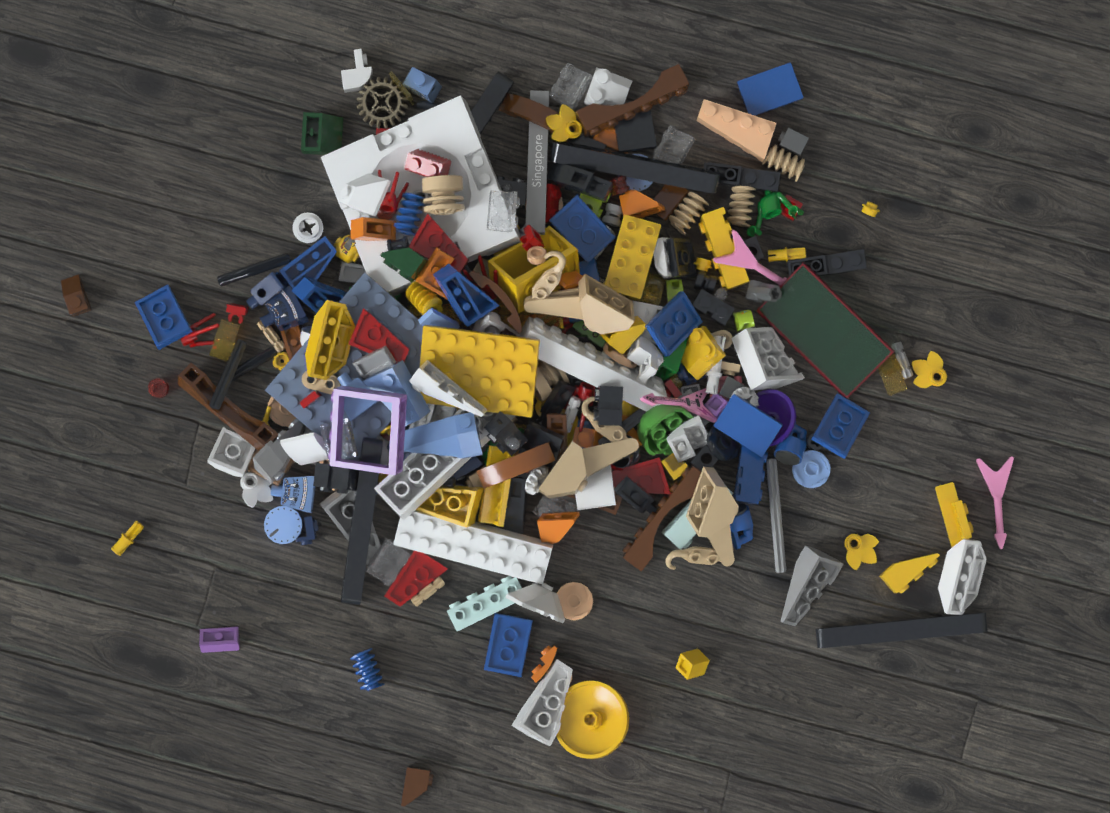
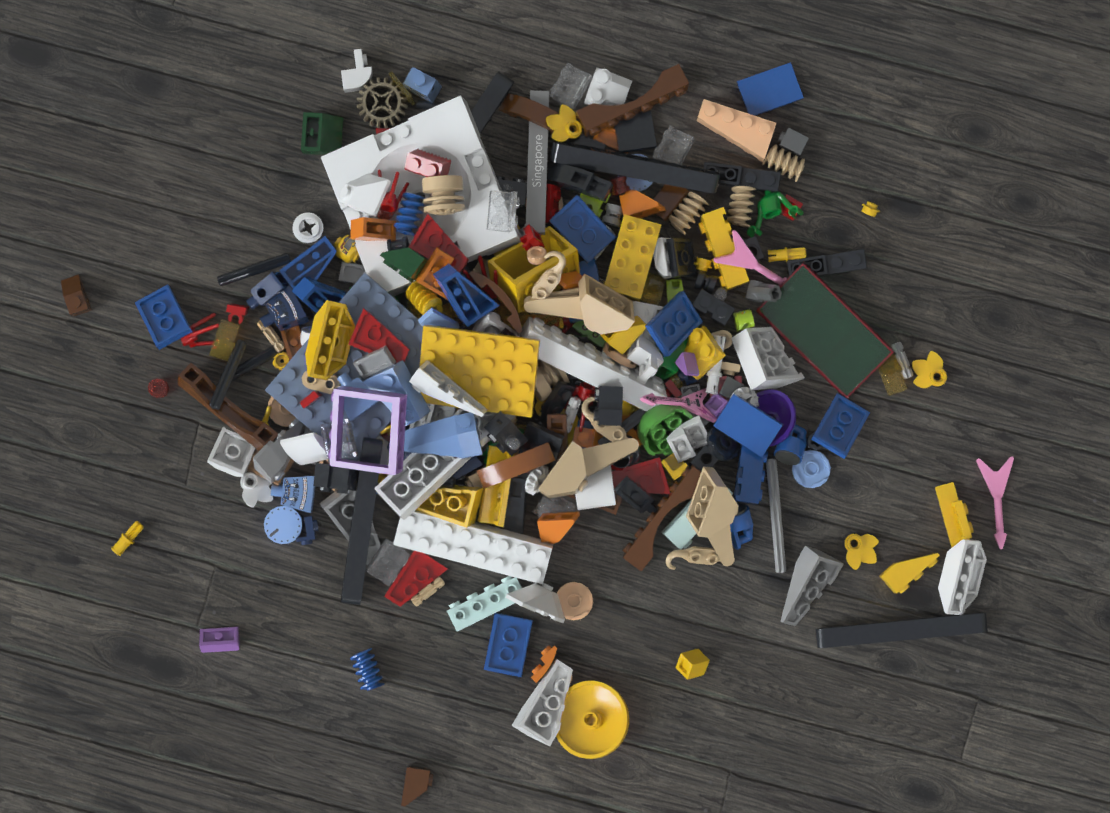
(688, 364): none -> medium lavender slope

